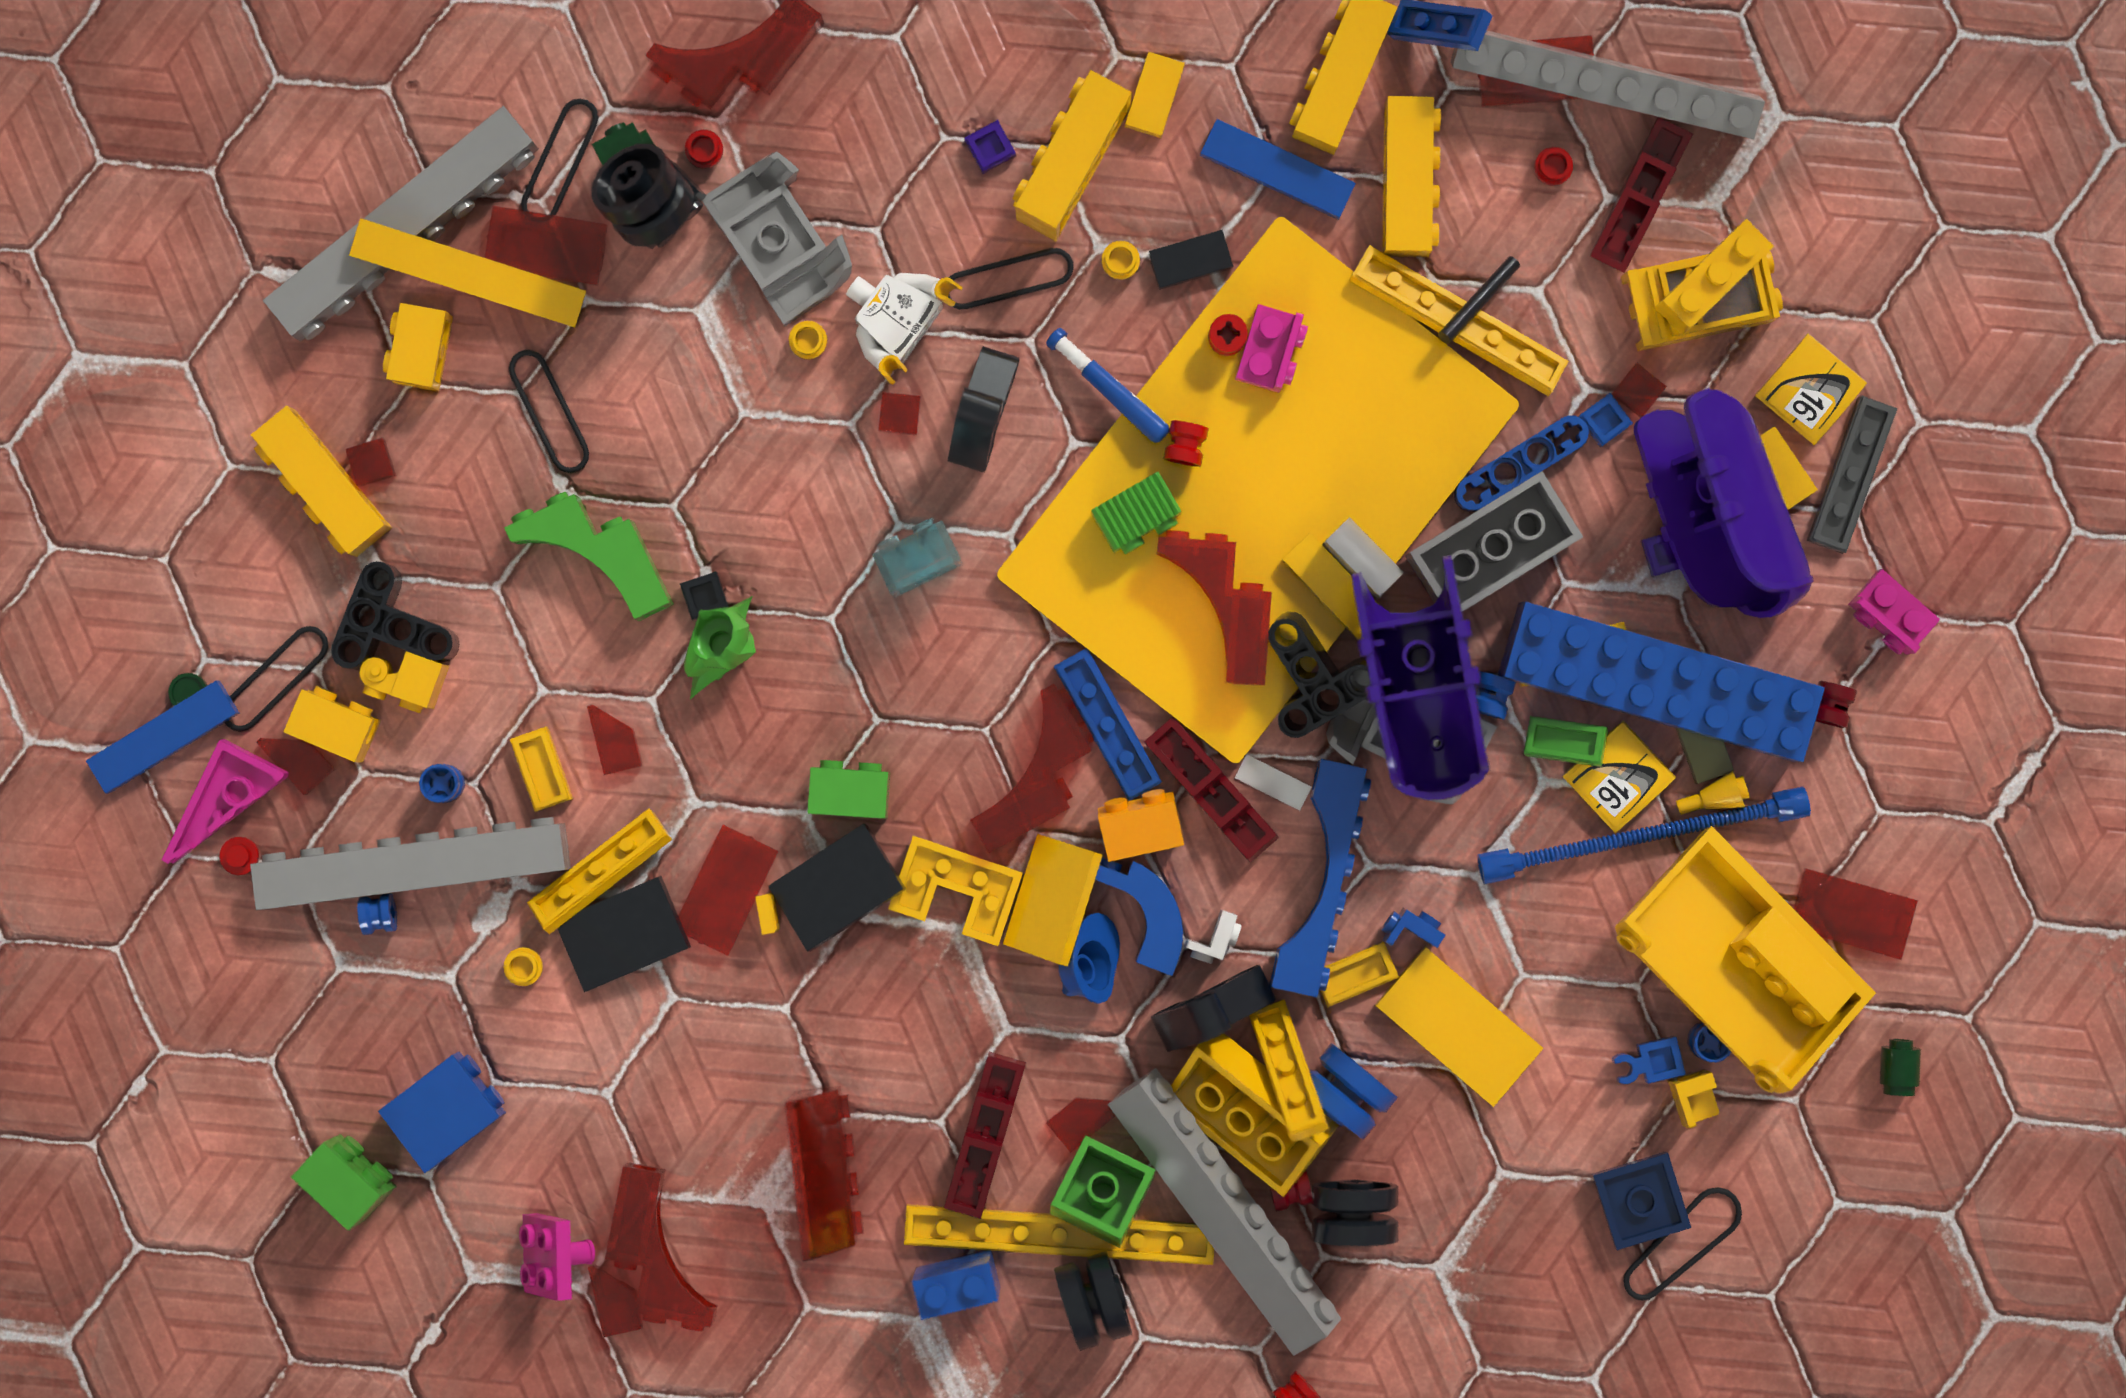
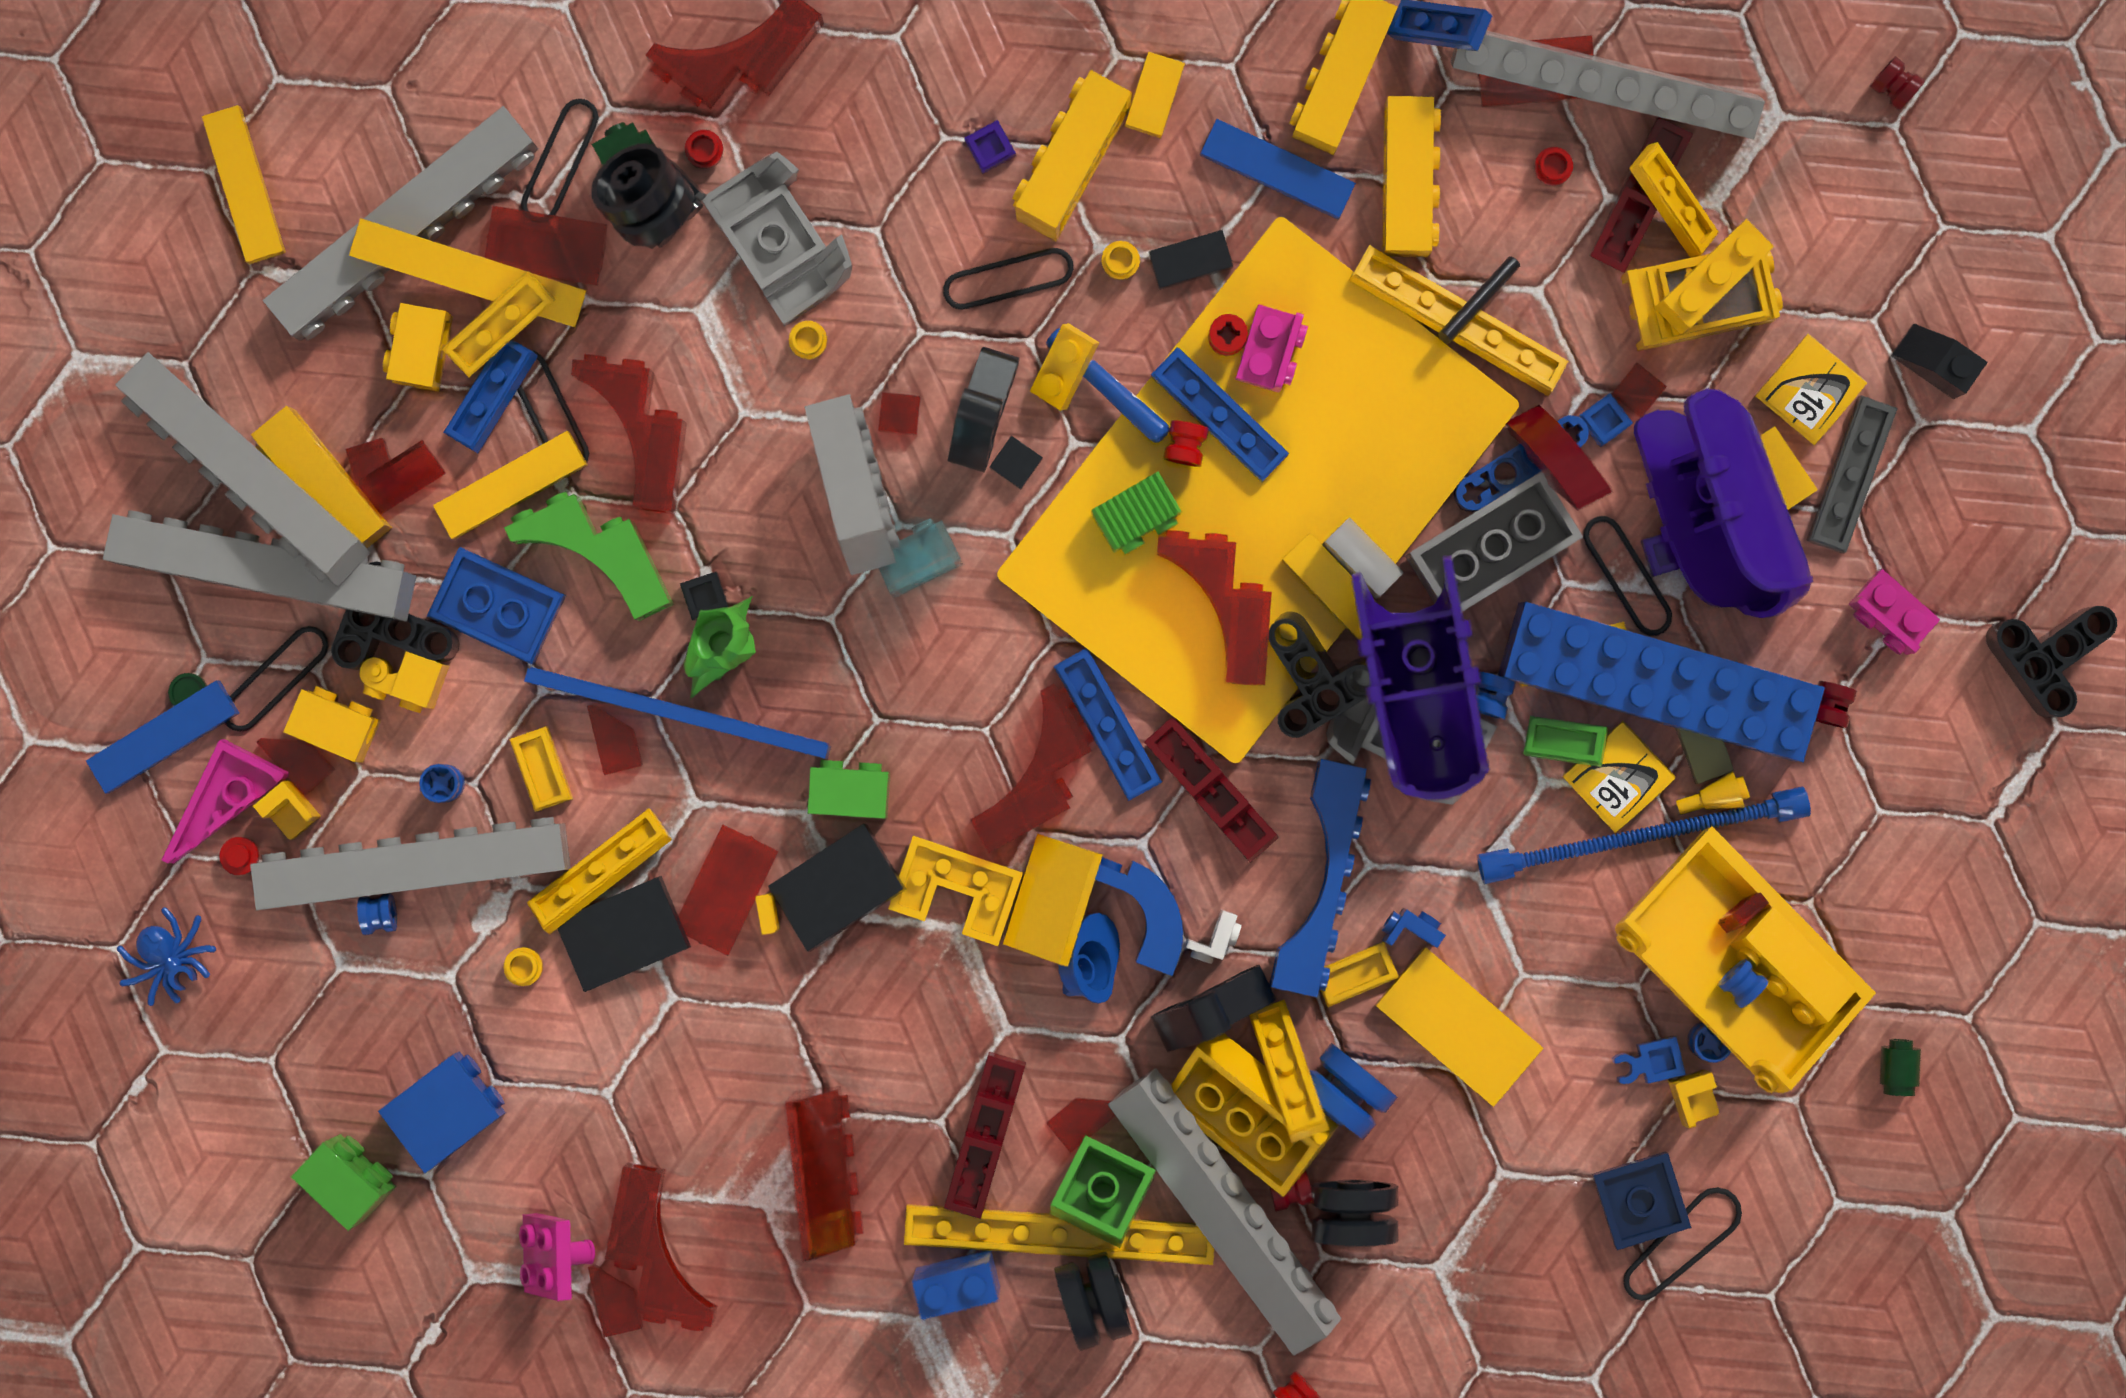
(165, 957): none -> blue animal
(243, 184): none -> yellow tile
(243, 469): none -> light grey brick
(253, 565): none -> light grey brick
(287, 809): none -> yellow panel
(401, 477): none -> clear red tile
(490, 395): none -> blue tile
(496, 605): none -> blue tile
(498, 324): none -> yellow tile
(510, 485): none -> yellow tile
(654, 440): none -> clear red arch
(677, 712): none -> blue tile
(853, 484): none -> light grey brick
(897, 316): white torso -> none
(1016, 462): none -> black tile
(1064, 366): none -> yellow plate
(1140, 825): light orange brick -> none
(1219, 413): none -> blue tile
(1273, 782): white sticker -> none
(1559, 457): none -> dark red slope
(1642, 568): none -> black piece
(1673, 200): none -> yellow tile
(1743, 912): none -> clear red tile
(1743, 983): none -> blue wheel
(1855, 913): clear red piece -> none
(1897, 83): none -> dark red wheel
(1939, 360): none -> black slope
(2047, 658): none -> black beam

